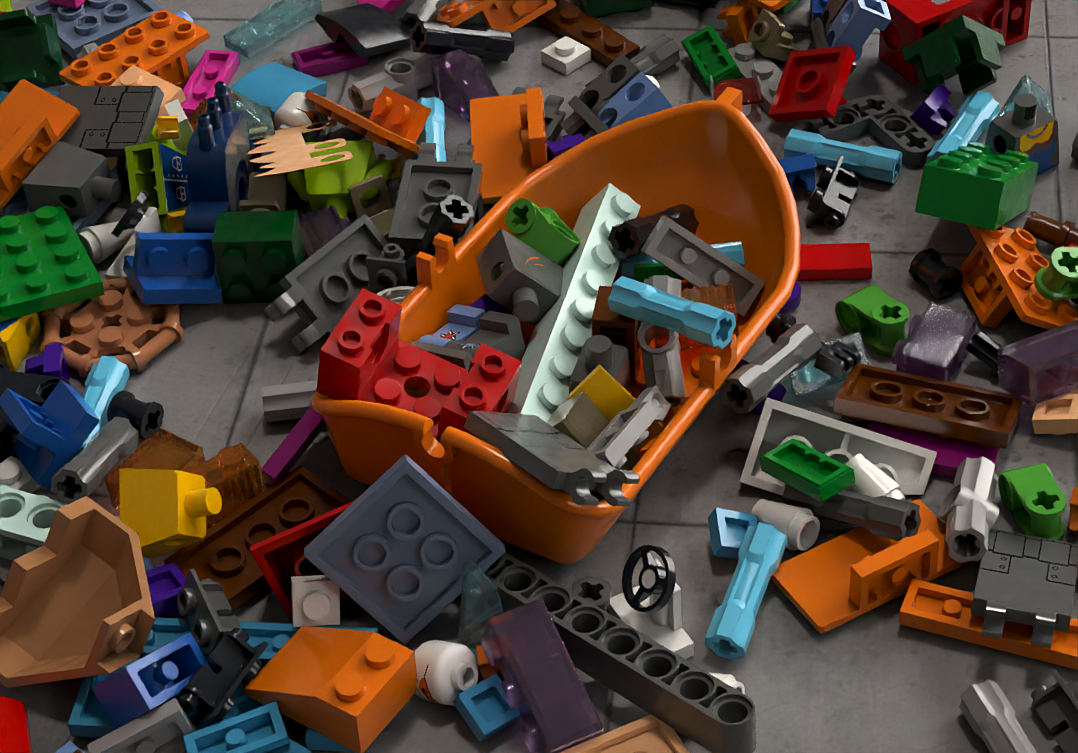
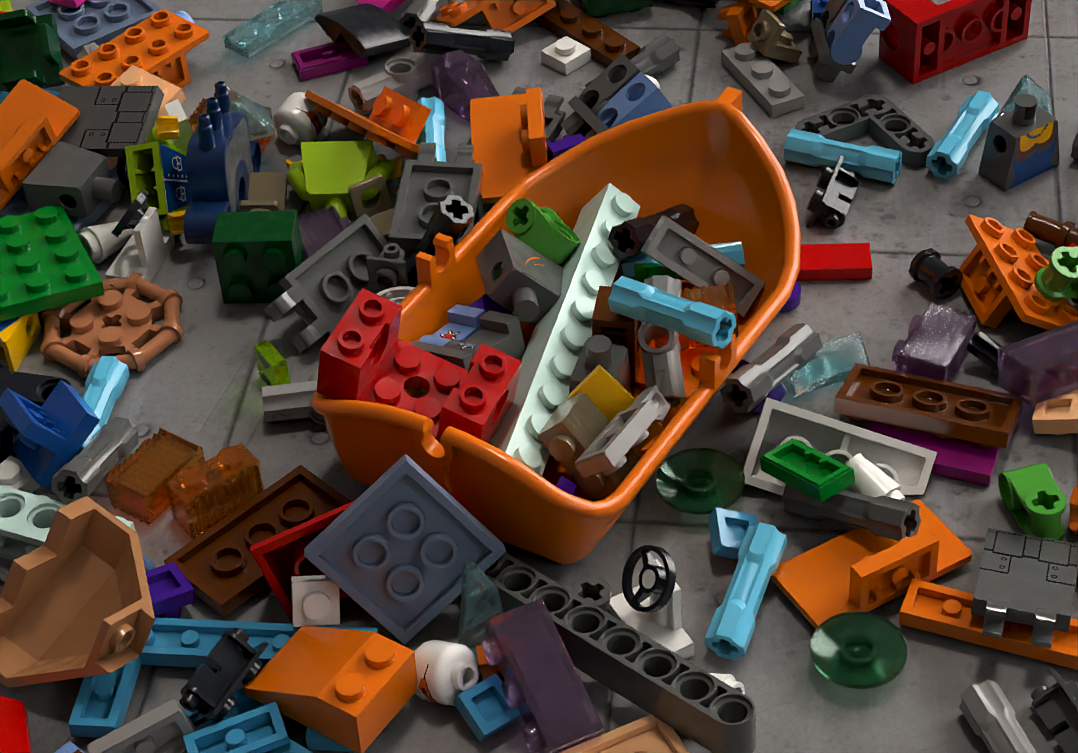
(50, 363): dark purple tile -> none
(141, 415): black bush -> none
(149, 680): blue brick -> none
(166, 508): yellow torso -> none
(173, 269): blue bracket -> none
(205, 611): dark grey hinge -> none
(212, 67): dark pink tile -> none
(270, 364): none -> clear neon green tile
(274, 83): dark azure slope -> none
(292, 152): light nougat piece -> none
(292, 447): magenta tile -> none
(551, 456): dark grey tile -> none
(700, 480): none -> clear green dish
(710, 56): green plate -> none
(750, 90): clear red piece -> none
(795, 522): white cone -> none
(800, 171): blue tile -> none
(812, 84): red tile -> none
(830, 359): black hinge -> none
(858, 650): none -> clear green dish
(875, 316): bright green piece -> none
(935, 111): dark purple tile -> none
(954, 49): dark green panel -> none
(970, 509): light grey piece -> none
(977, 186): green brick -> none

